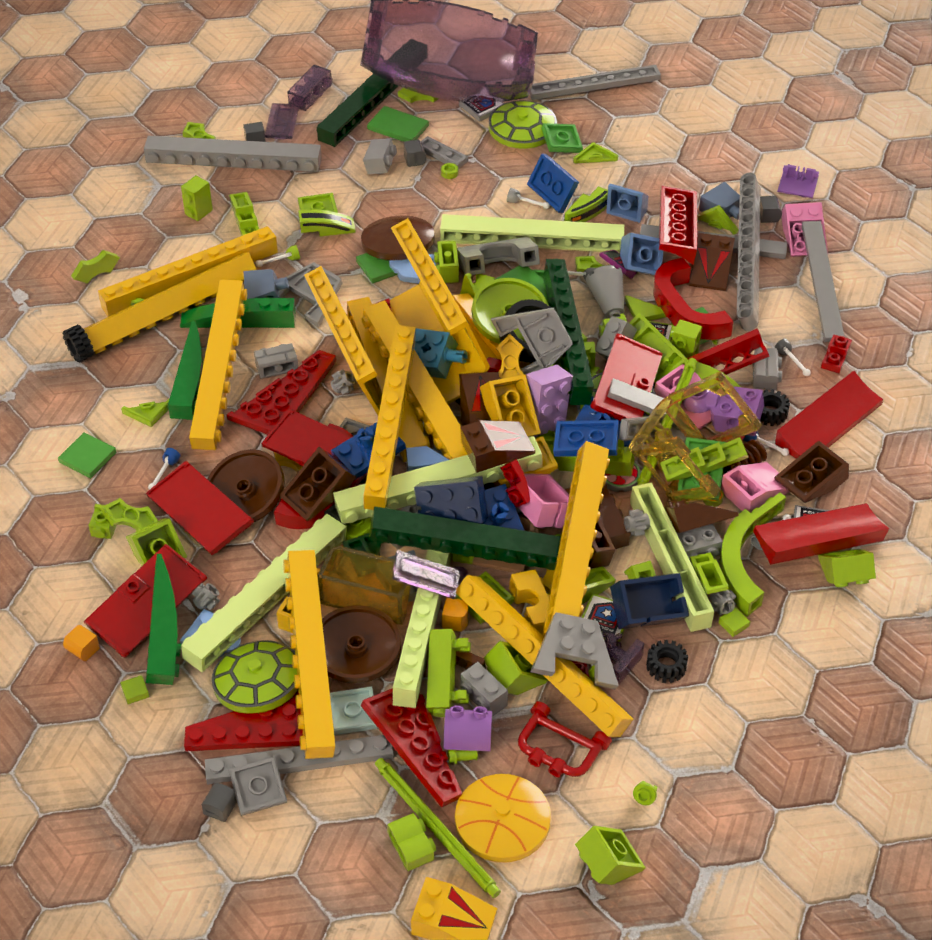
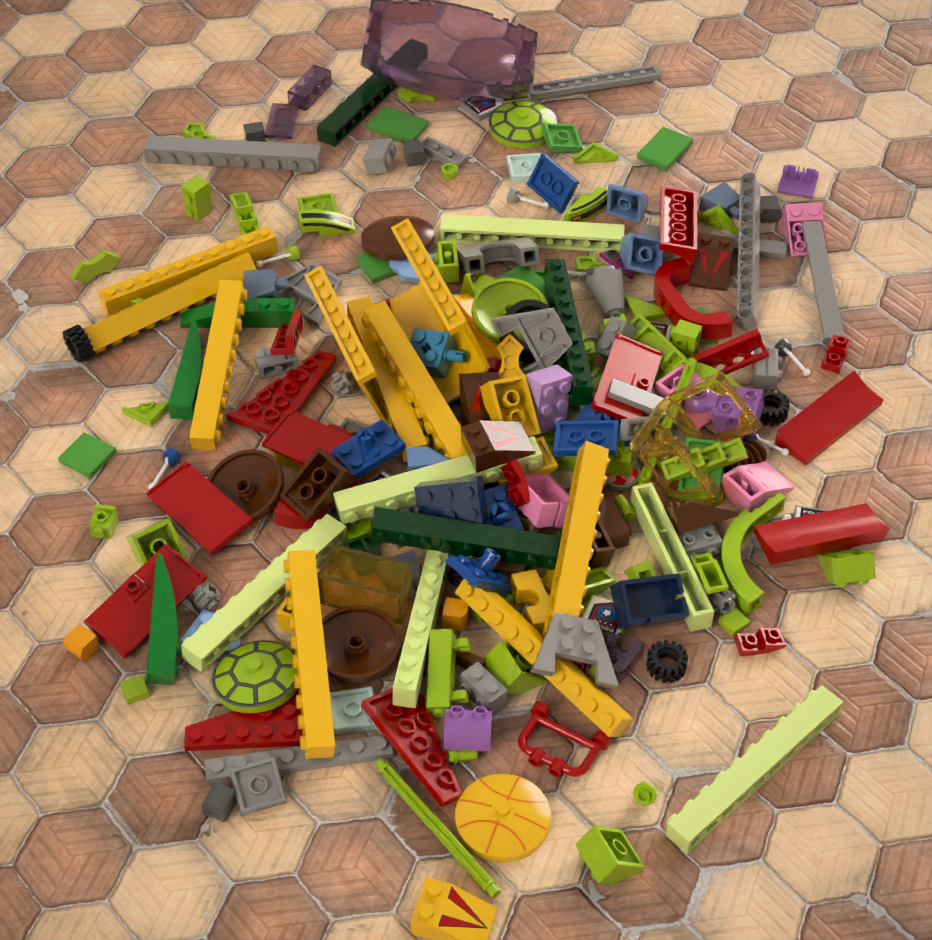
(123, 514): lime tile -> none
(288, 336): none -> red fence
(389, 418): yellow brick -> none
(411, 842): lime brick -> none
(425, 574): piece -> none
(480, 572): none -> blue plate
(521, 166): none -> light aqua tile
(627, 510): none -> lime pin
(637, 522): light grey gear -> none
(664, 148): none -> bright green tile
(753, 769): none -> yellowish green brick
(764, 641): none -> red slope
(814, 473): reddish brown slope -> none

